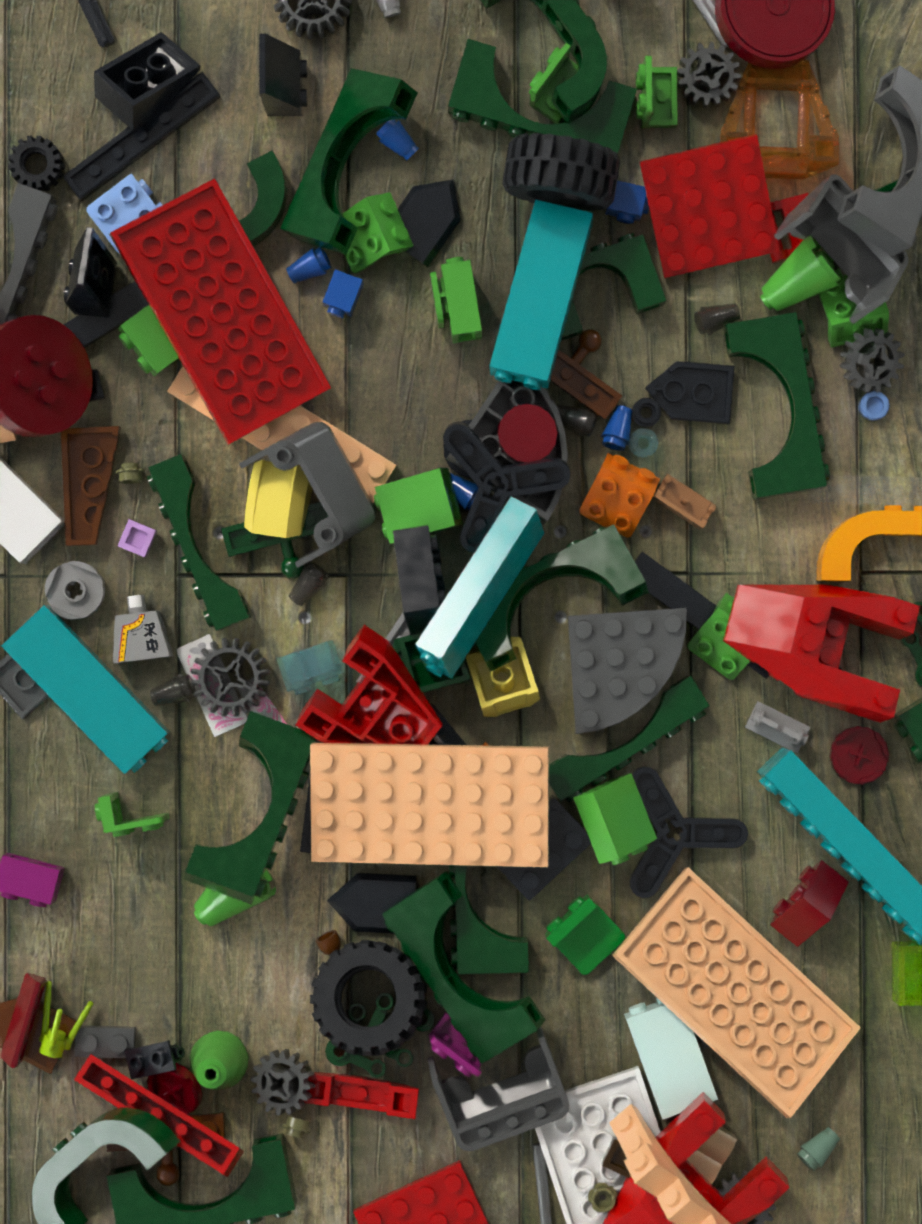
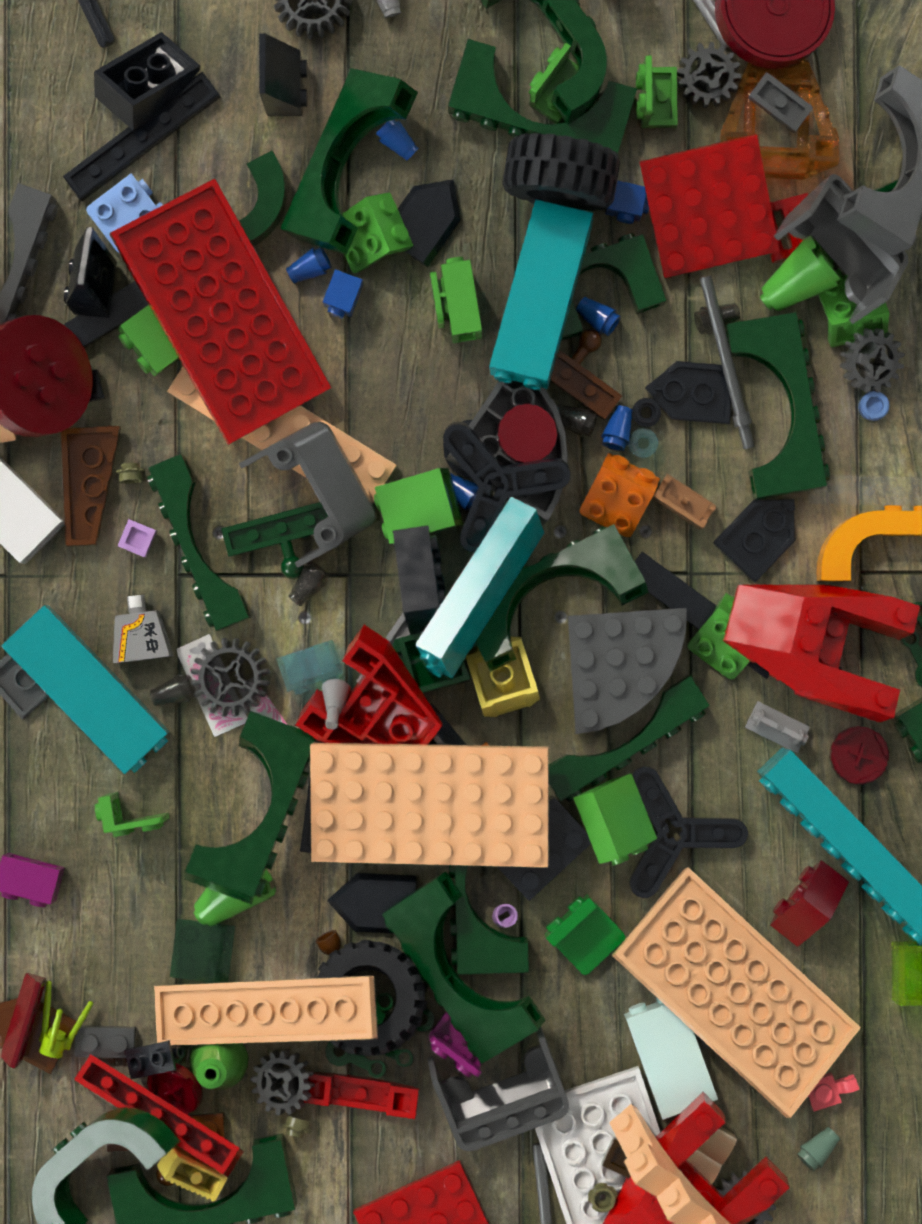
(36, 146): black tyre -> none
(59, 597): light grey plate -> none
(190, 1172): none -> light yellow brick
(202, 951): none -> clear green hinge
(266, 1011): none -> light nougat plate
(277, 500): light yellow slope -> none
(335, 696): none -> light grey cone
(507, 922): none -> lavender hinge
(599, 316): none -> blue cone
(741, 417): none -> dark grey bar
(759, 536): none -> black tile
(780, 102): none -> dark grey plate
(827, 1091): none -> coral plate

